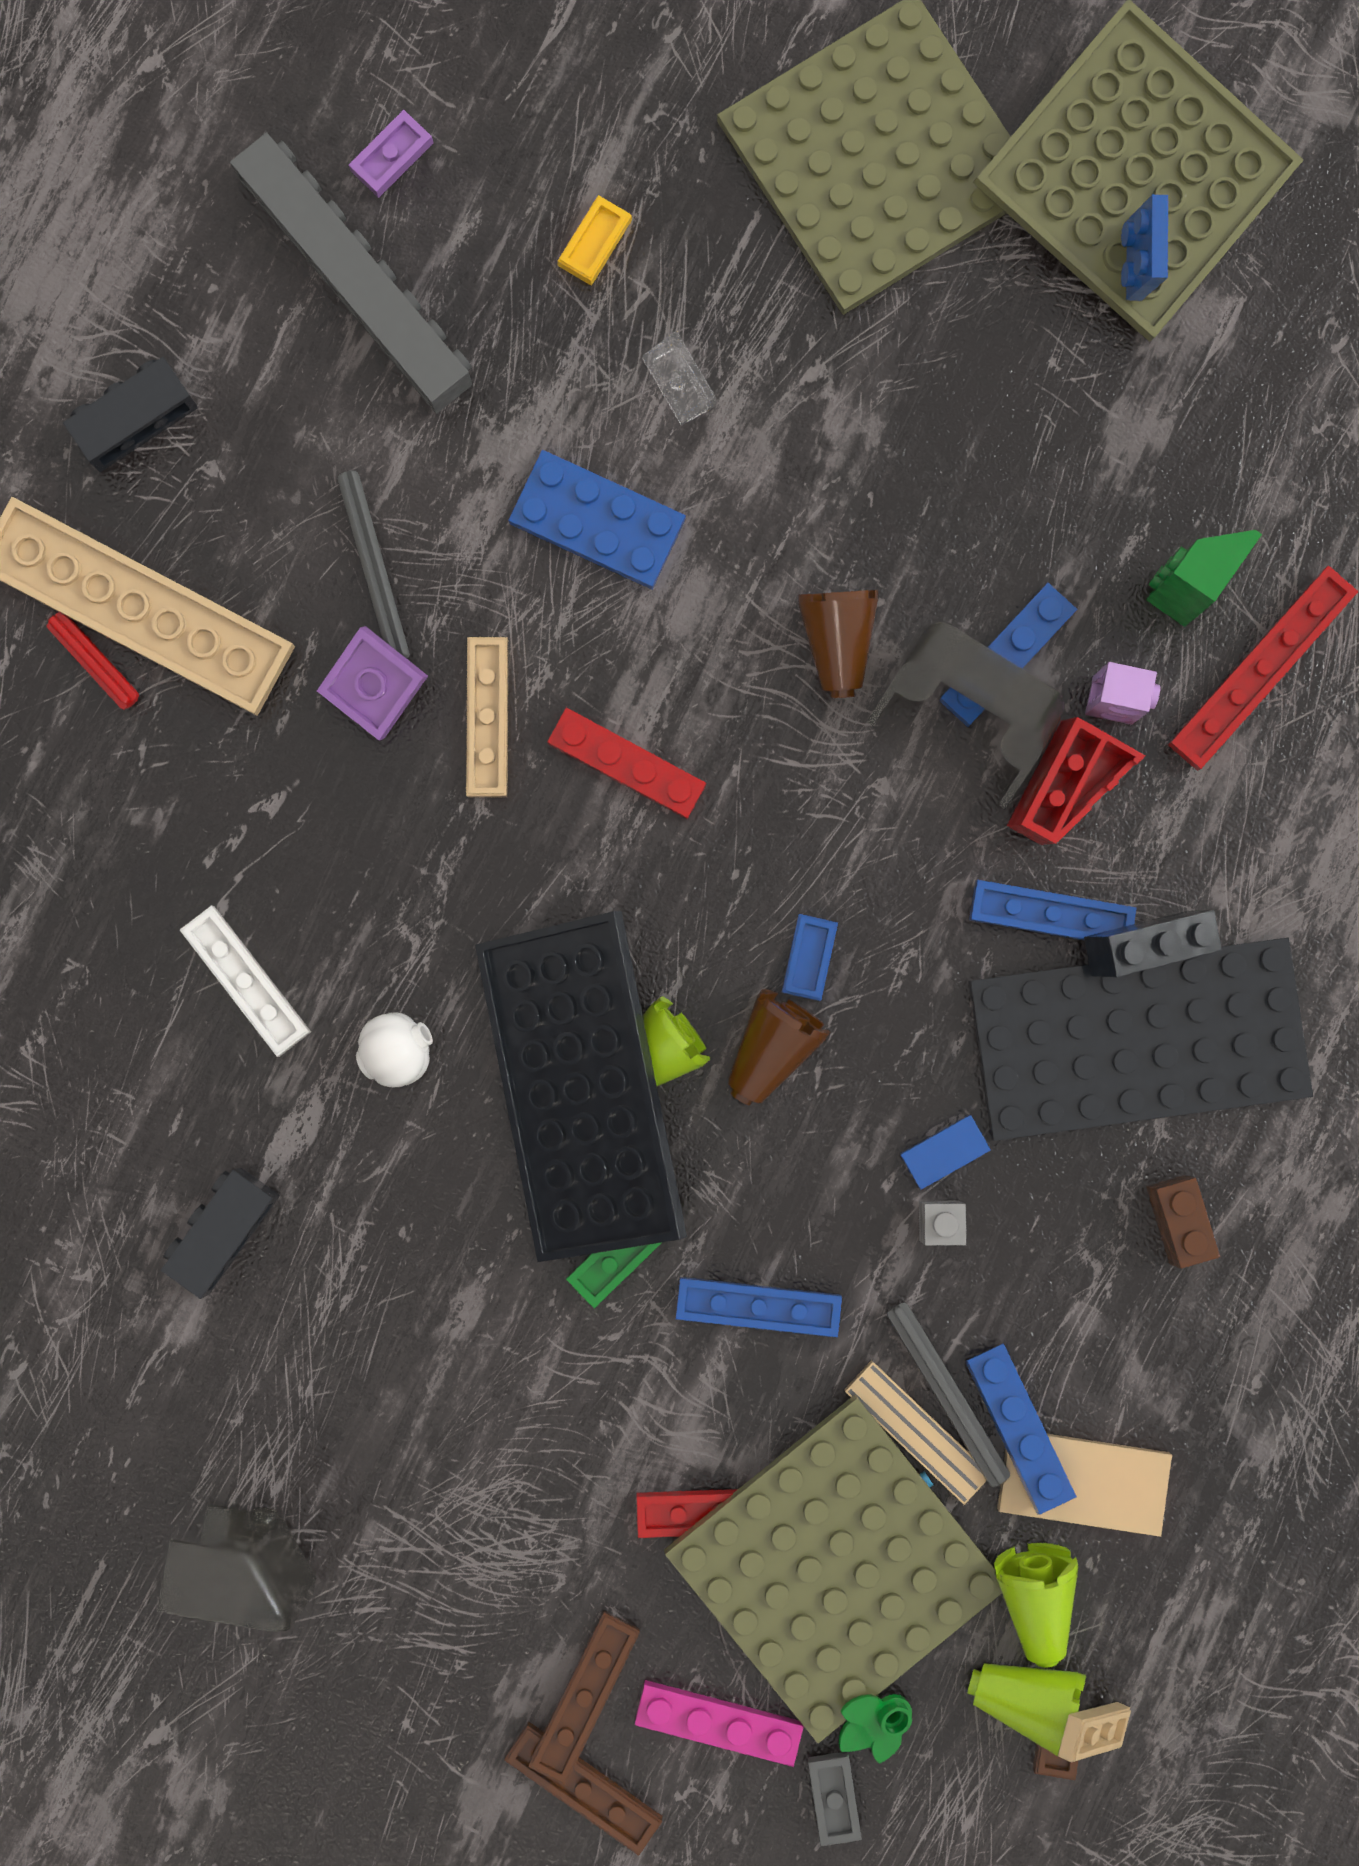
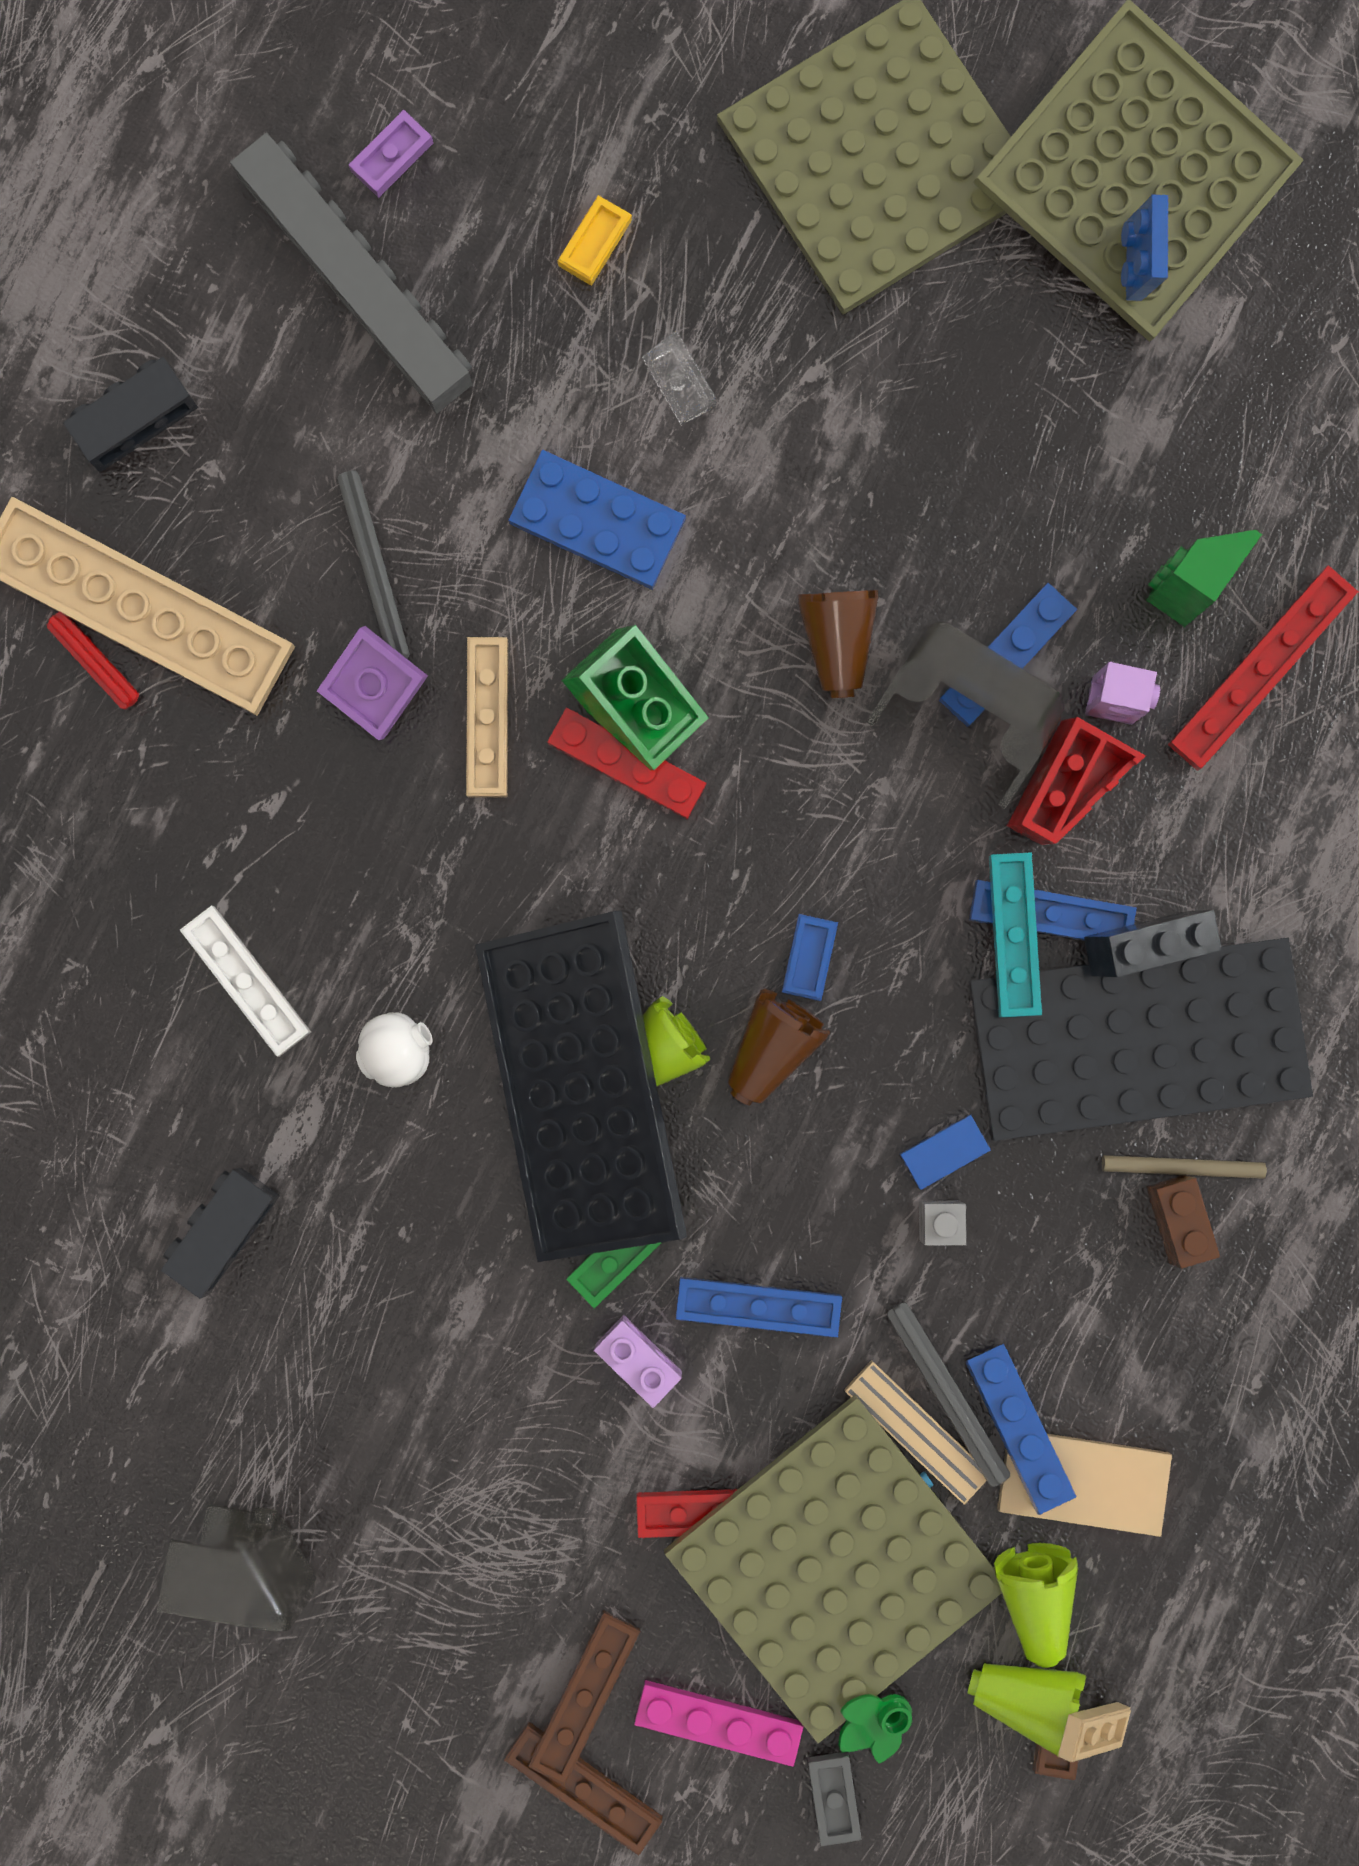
(635, 696): none -> green slope
(638, 1361): none -> lavender brick
(1015, 935): none -> teal plate
(1184, 1167): none -> dark tan bar

